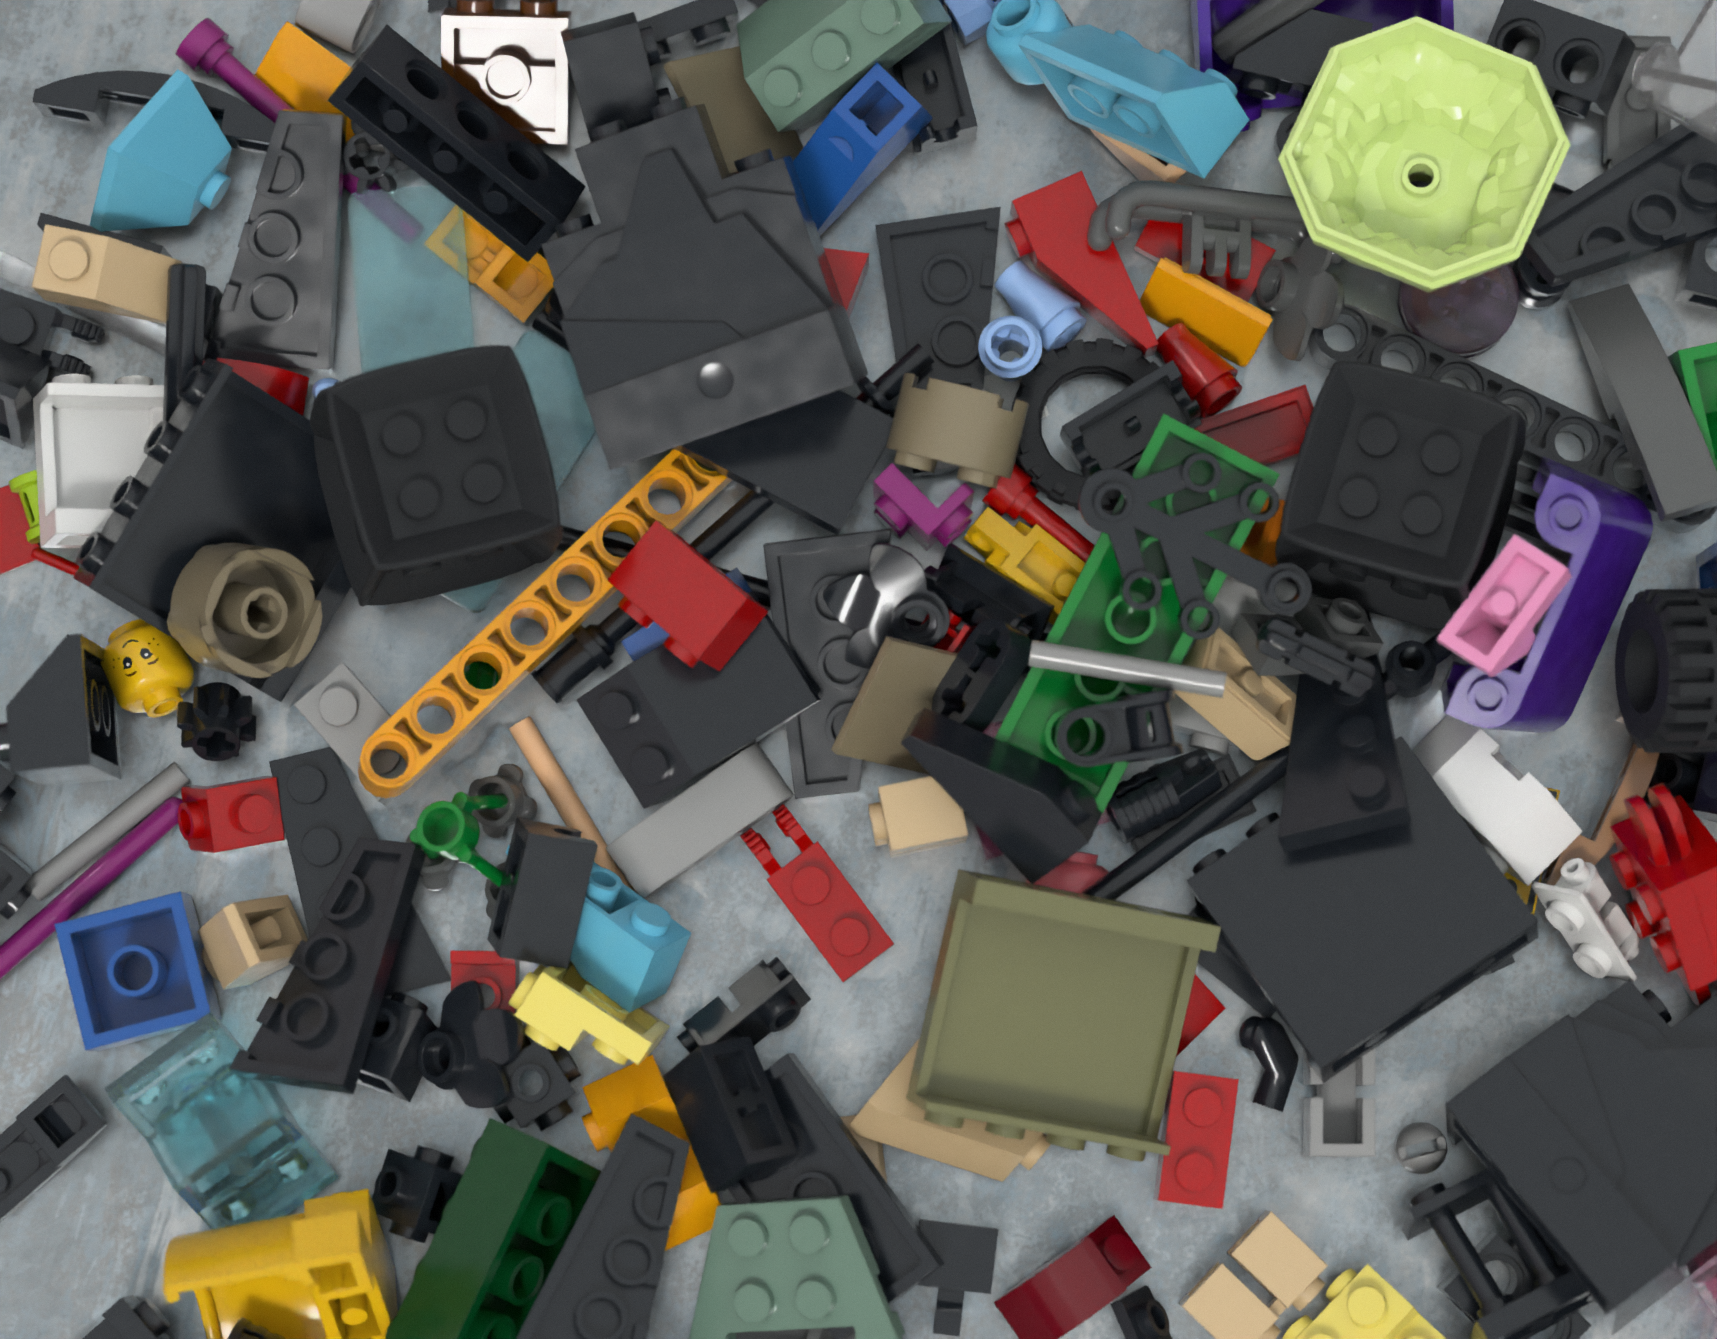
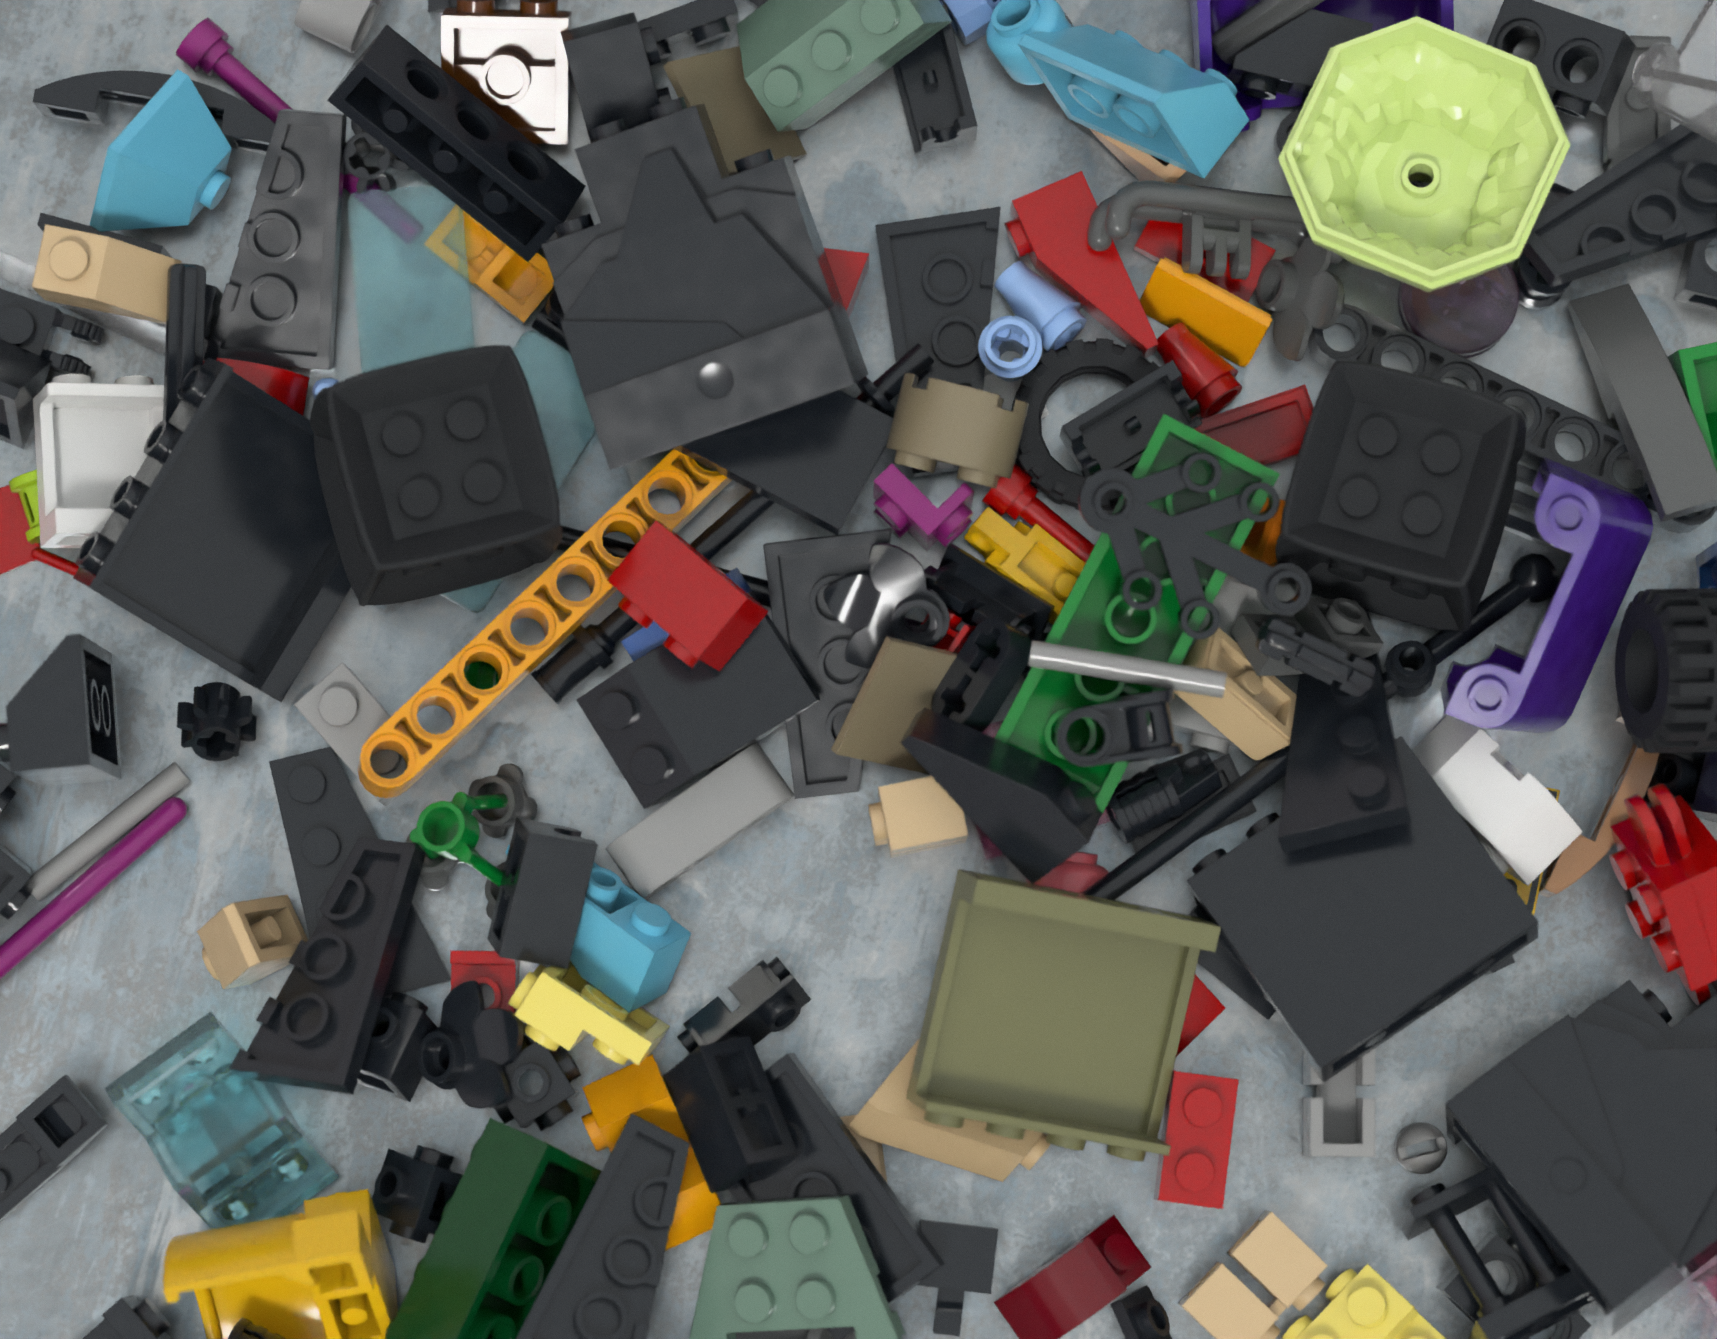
(137, 971): blue brick -> none
(146, 669): yellow head -> none
(231, 814): red bracket -> none
(245, 609): dark tan brick -> none
(302, 72): light orange slope -> none
(560, 790): light nougat bar -> none
(821, 899): red hinge -> none
(857, 144): blue slope -> none
(1275, 1055): black arm -> none
(1503, 608): bright pink slope -> none
(1600, 939): white hinge -> none

